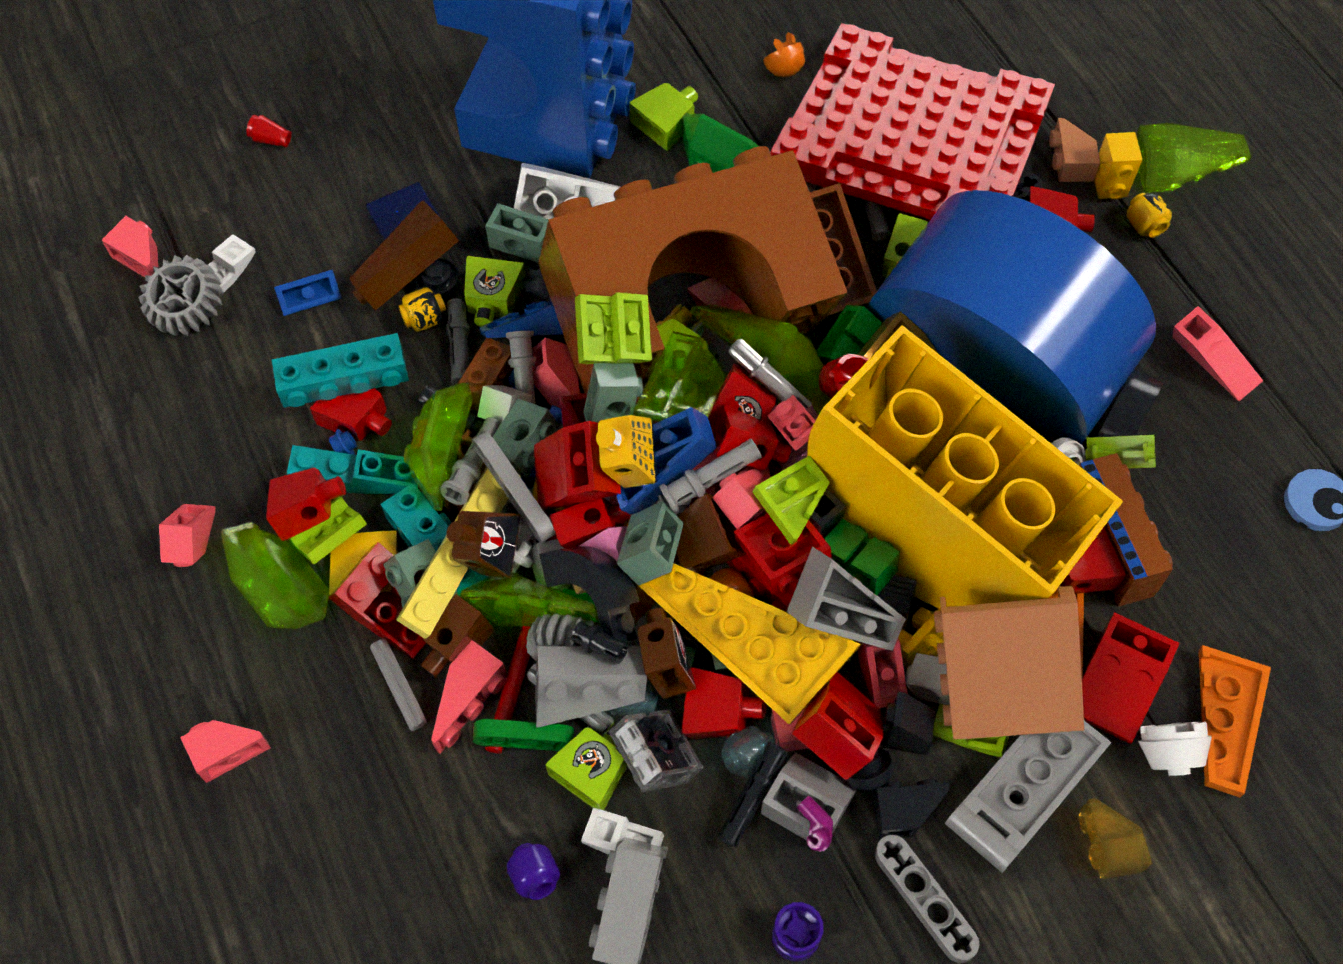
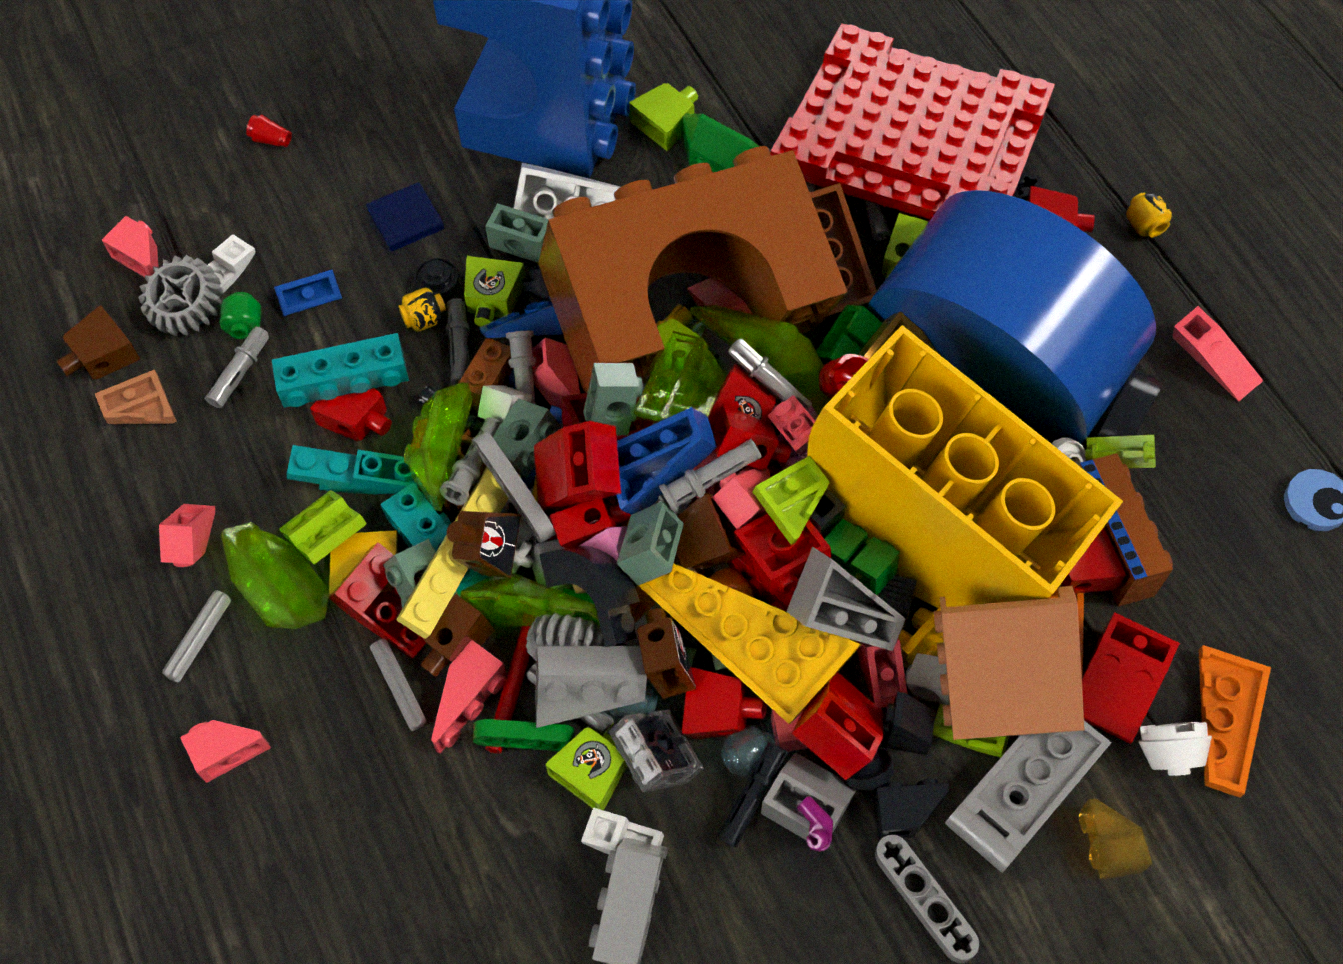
(97, 346): none -> reddish brown torso
(136, 402): none -> nougat wing
(196, 636): none -> light grey axle
(237, 367): none -> light grey axle
(240, 314): none -> green head
(301, 501): red torso -> none
(343, 442): blue plate -> none
(402, 256): reddish brown slope -> none
(533, 871): dark purple head -> none
(594, 639): black pin -> none
(613, 328): lime slope -> none
(627, 445): yellow torso -> none
(787, 59): orange piece -> none
(797, 931): dark purple wheel -> none
(1075, 153): nougat slope -> none
(1118, 165): yellow brick -> none
(1185, 153): clear neon green wedge -> none

